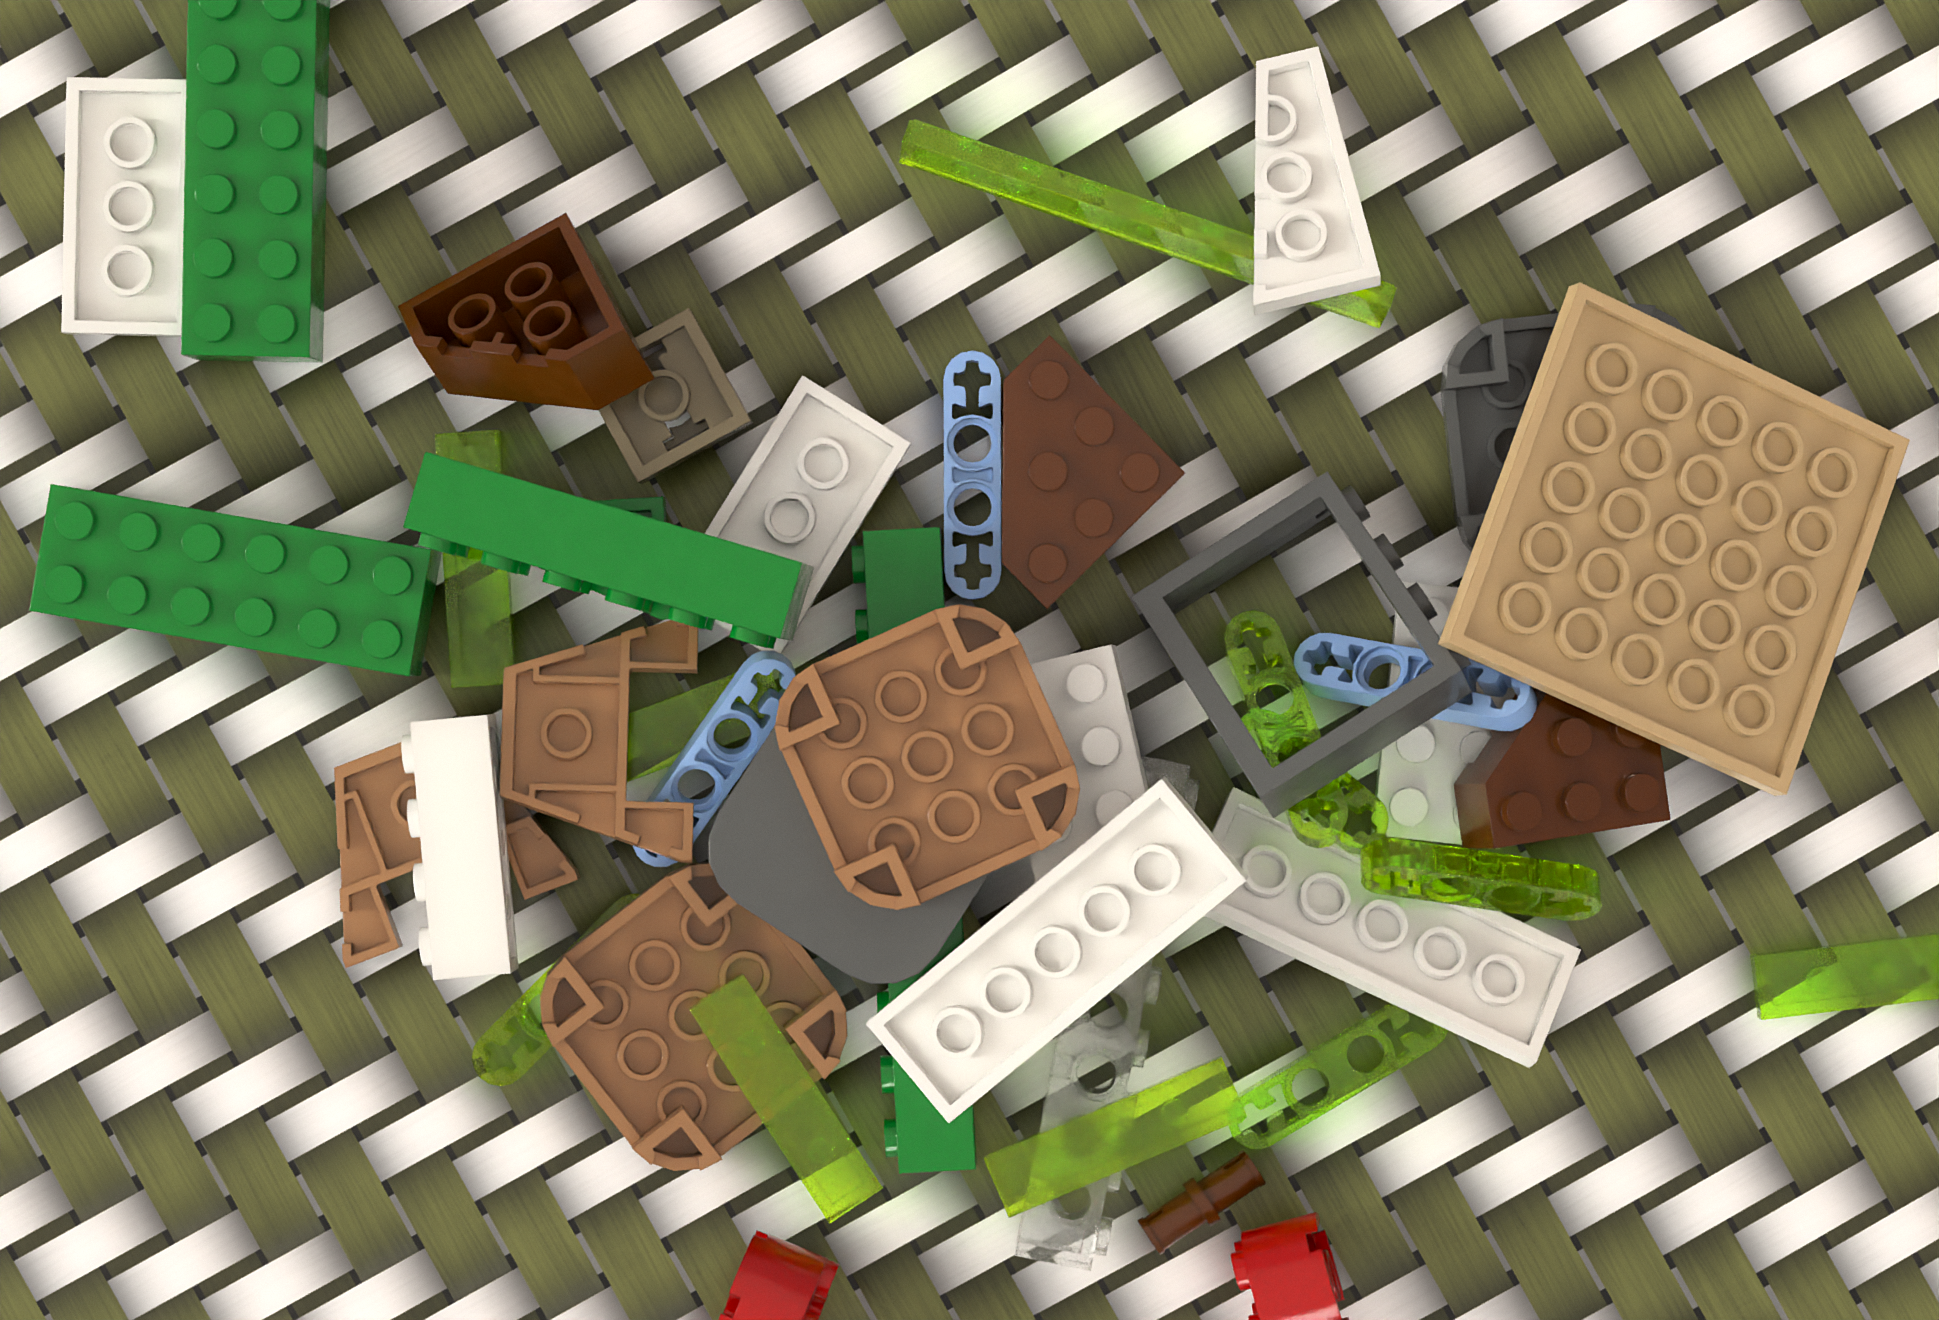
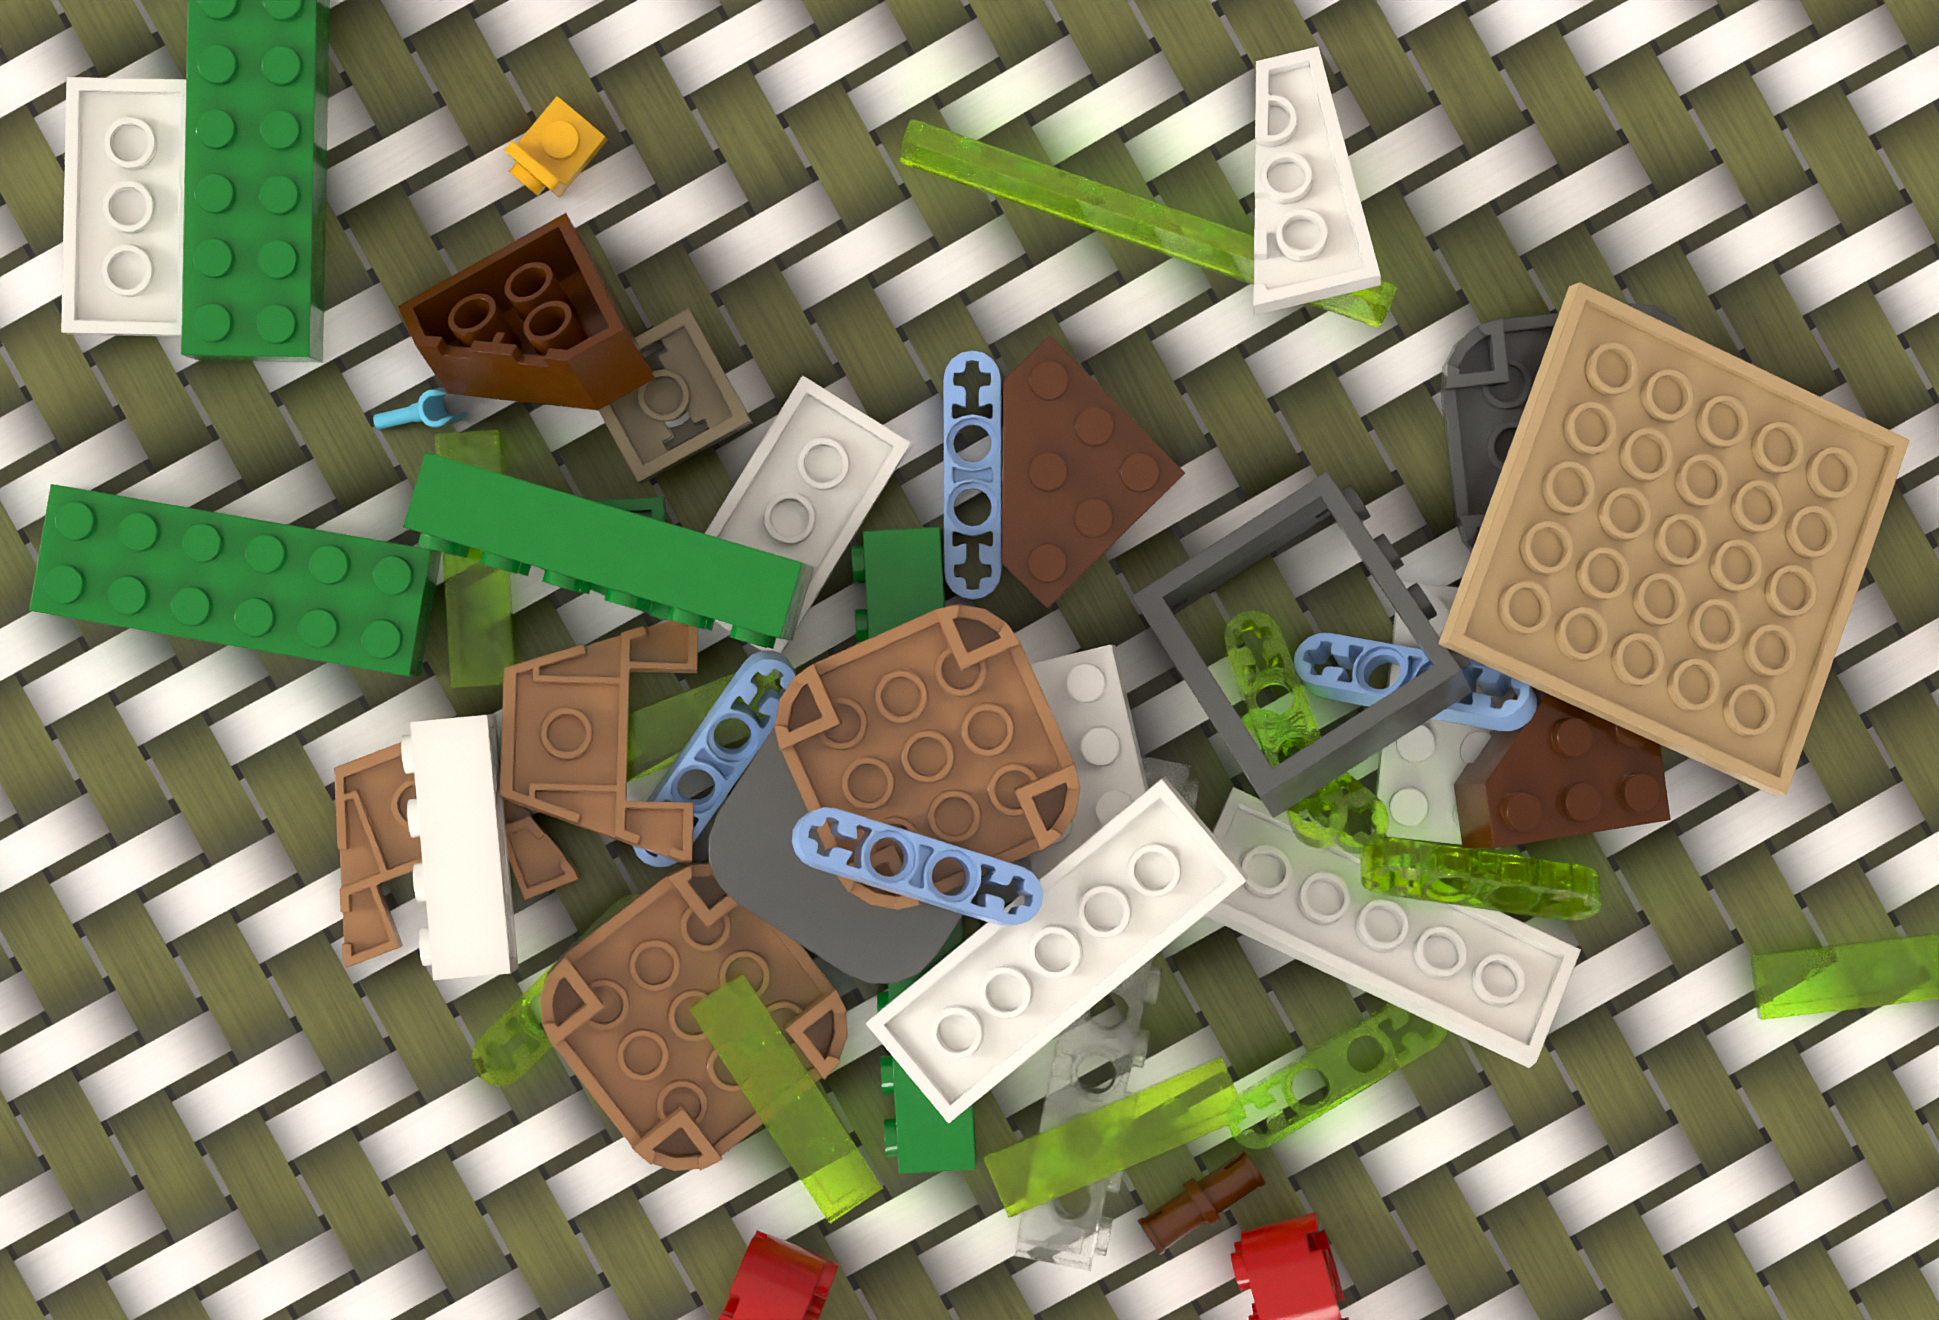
(428, 409): none -> medium azure hand
(555, 149): none -> yellow bracket
(919, 859): none -> light blue beam

